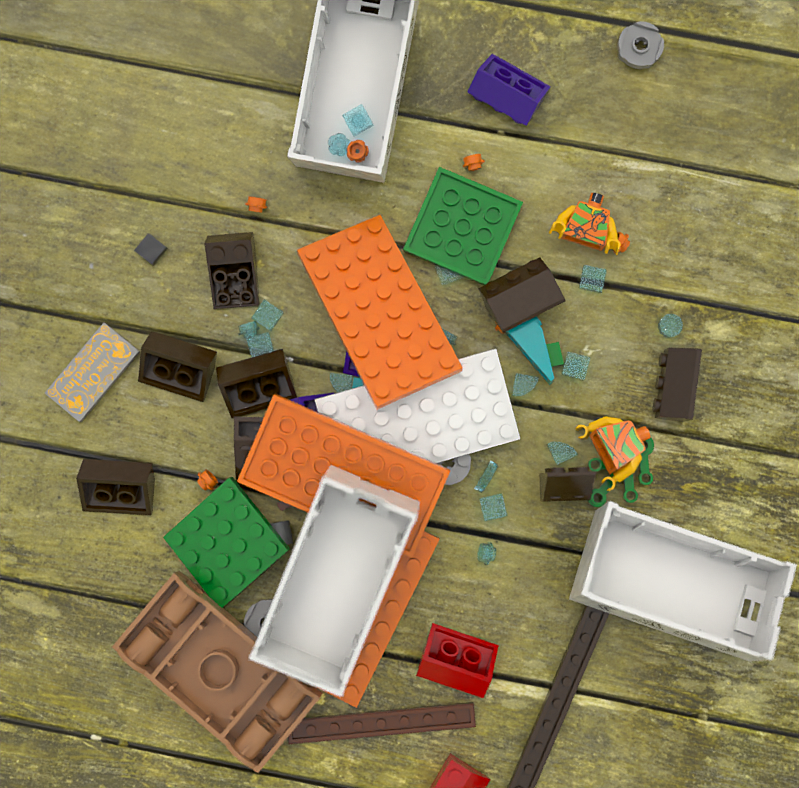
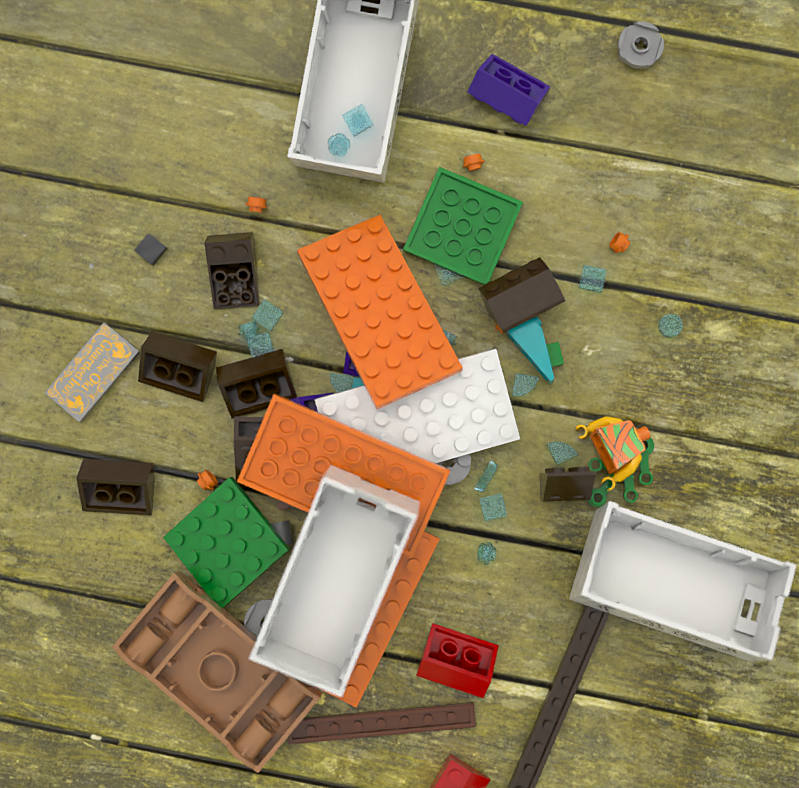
(351, 151): orange plate -> none
(575, 366): clear light blue plate -> none
(588, 225): torso -> none
(677, 384): dark brown slope -> none

